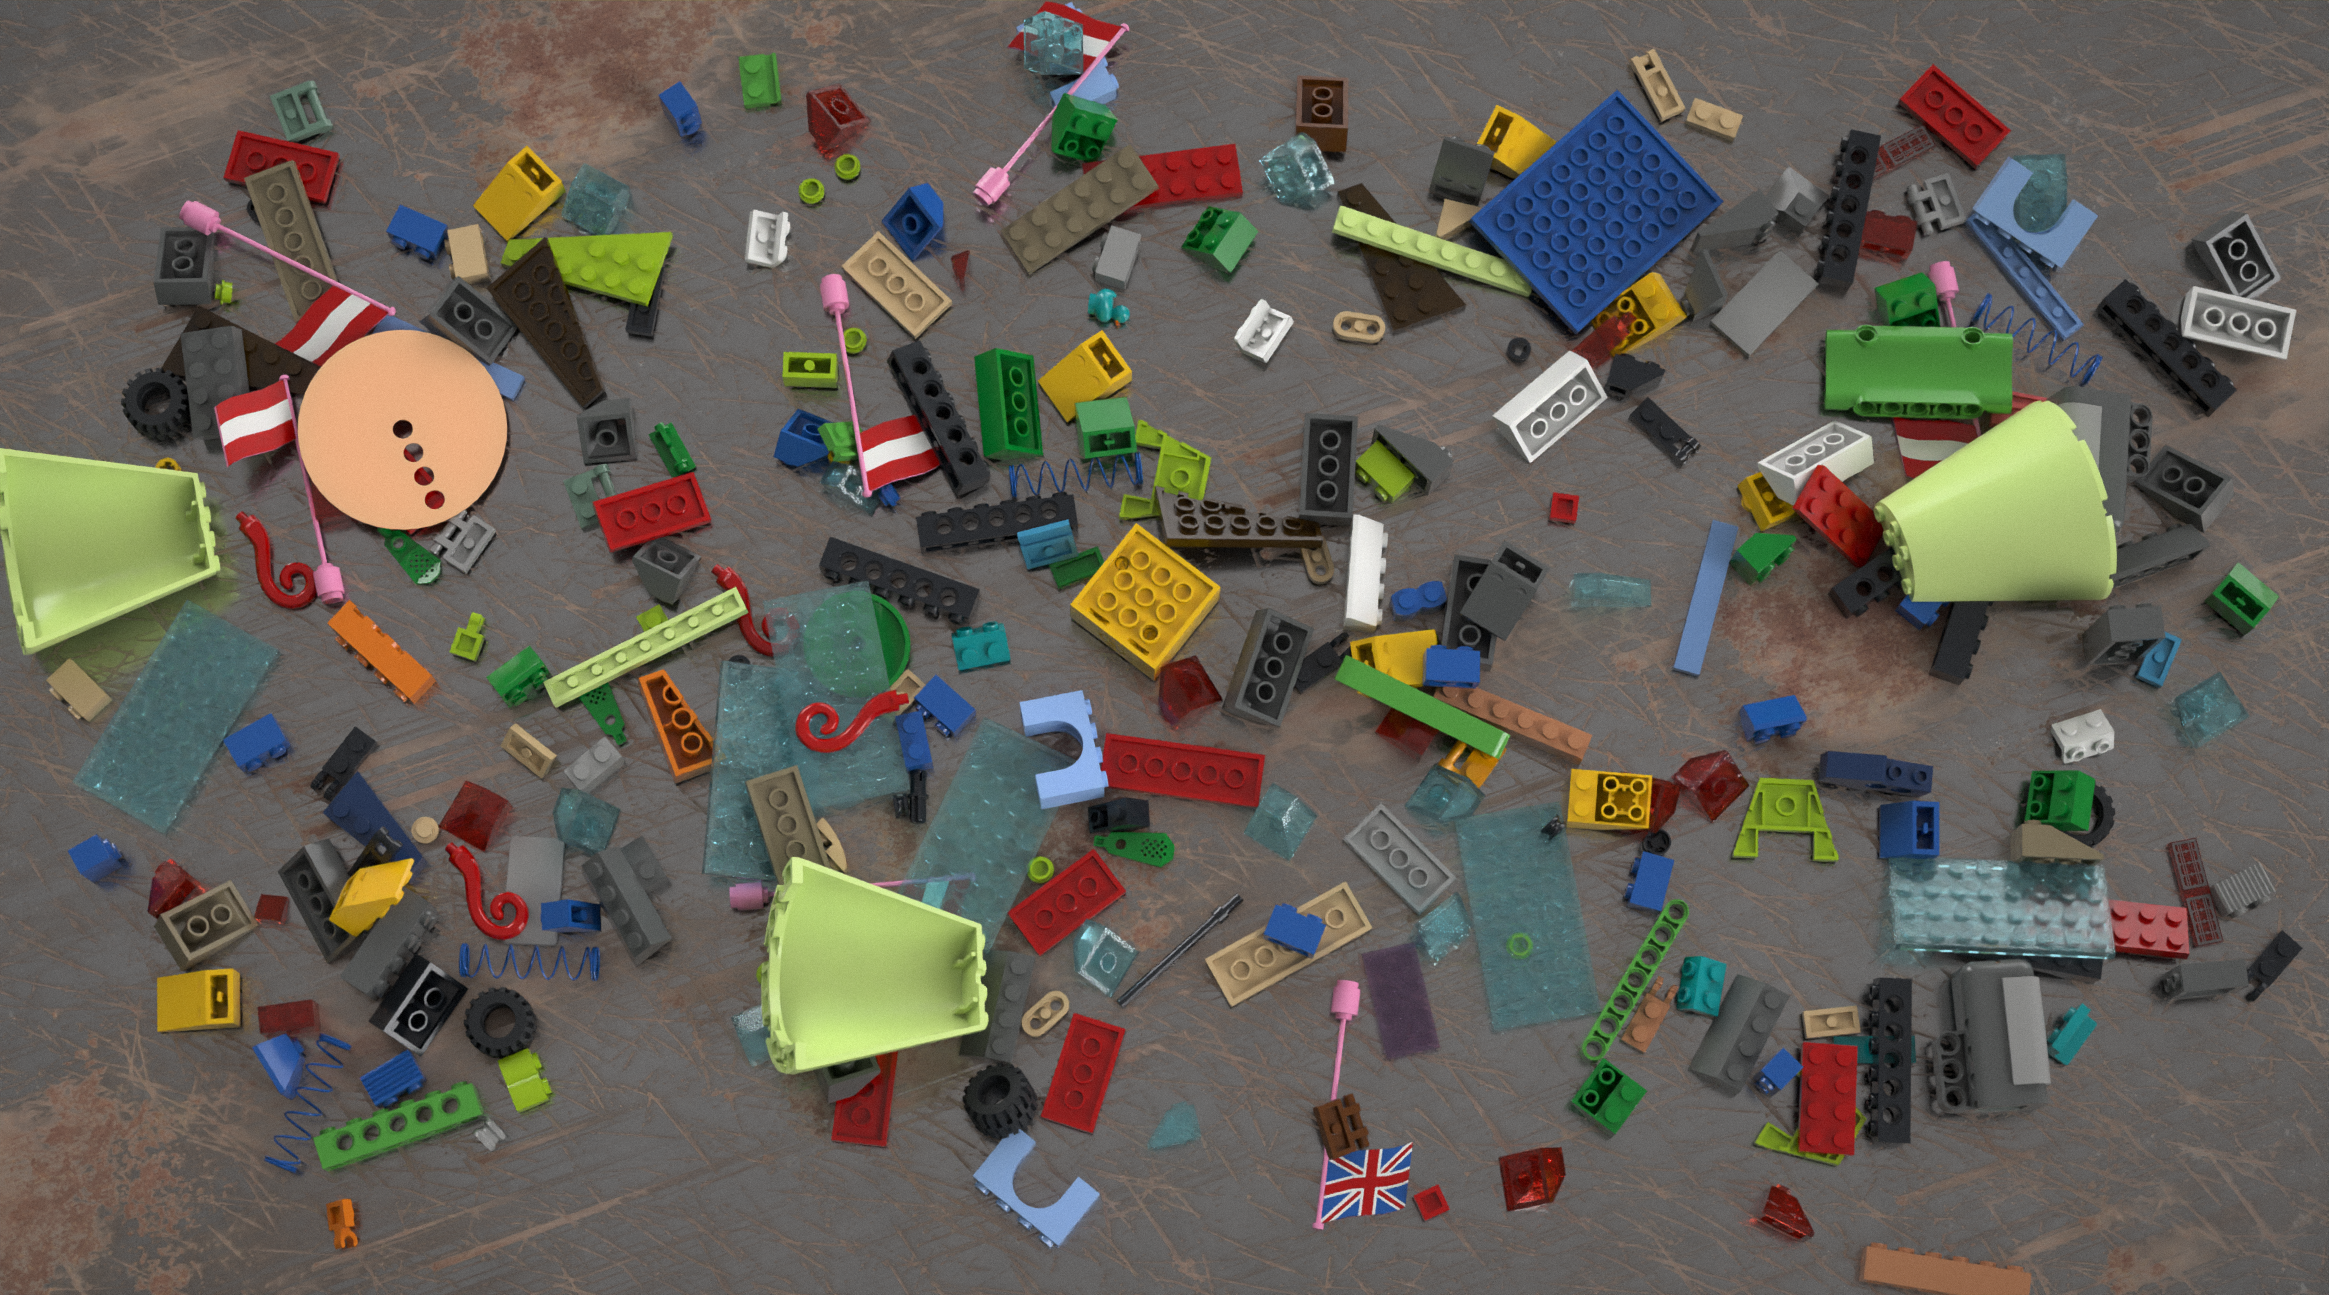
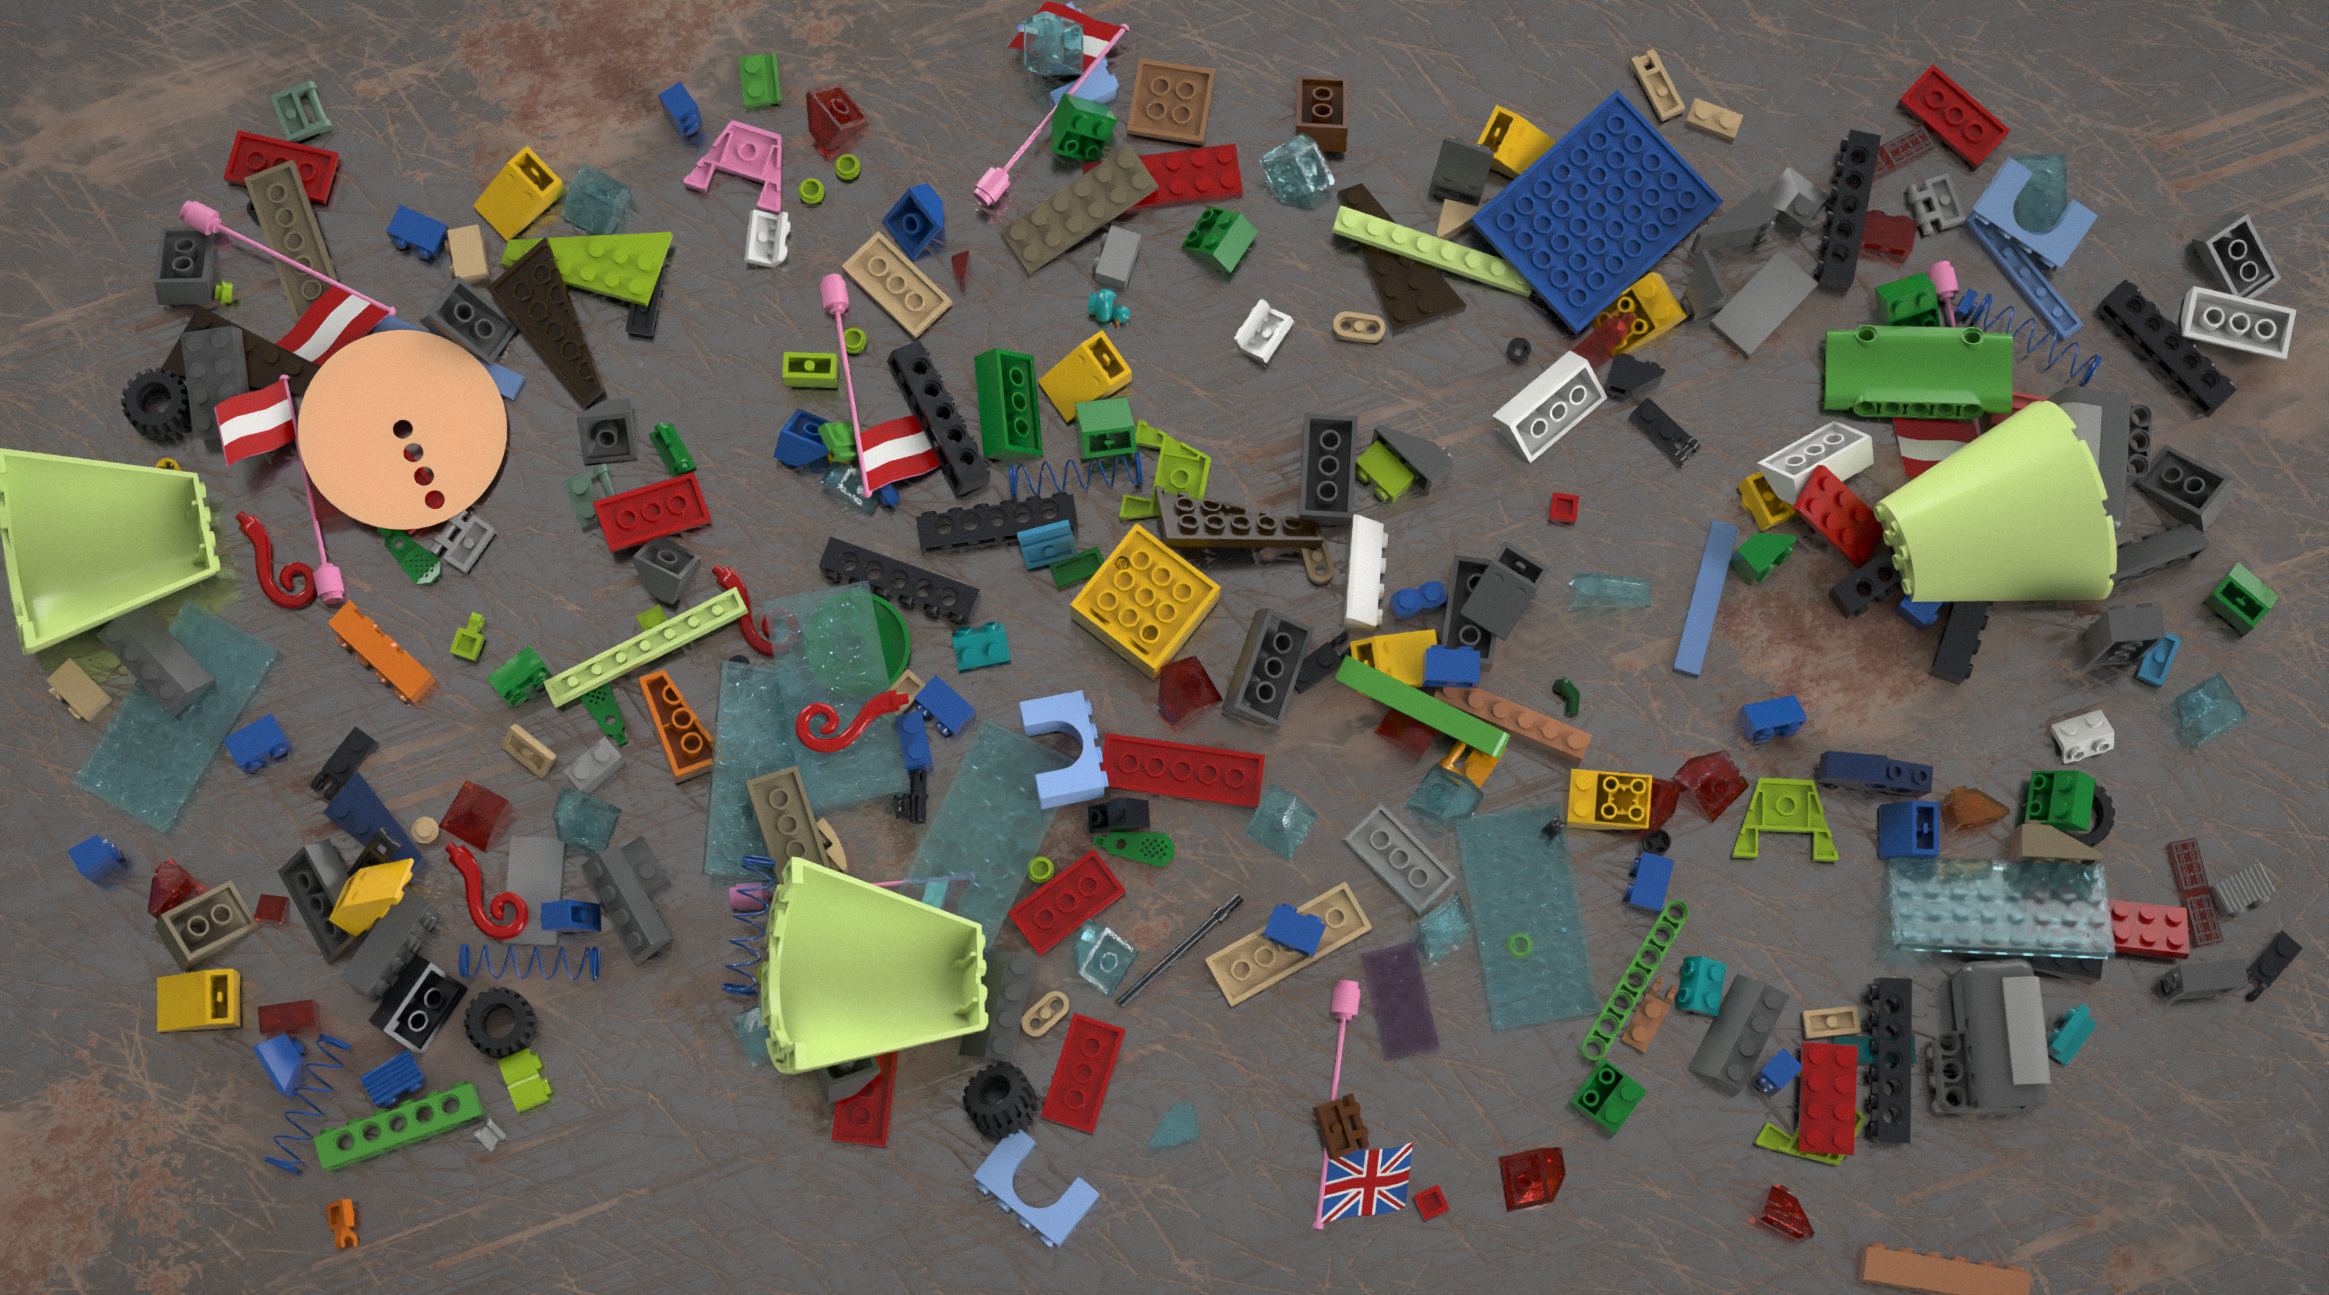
(155, 659): none -> dark grey slope
(742, 989): none -> blue piece
(746, 153): none -> bright pink wing
(1171, 101): none -> medium nougat plate
(1572, 694): none -> dark green arm
(1966, 305): none -> blue plate
(1970, 809): none -> clear orange slope

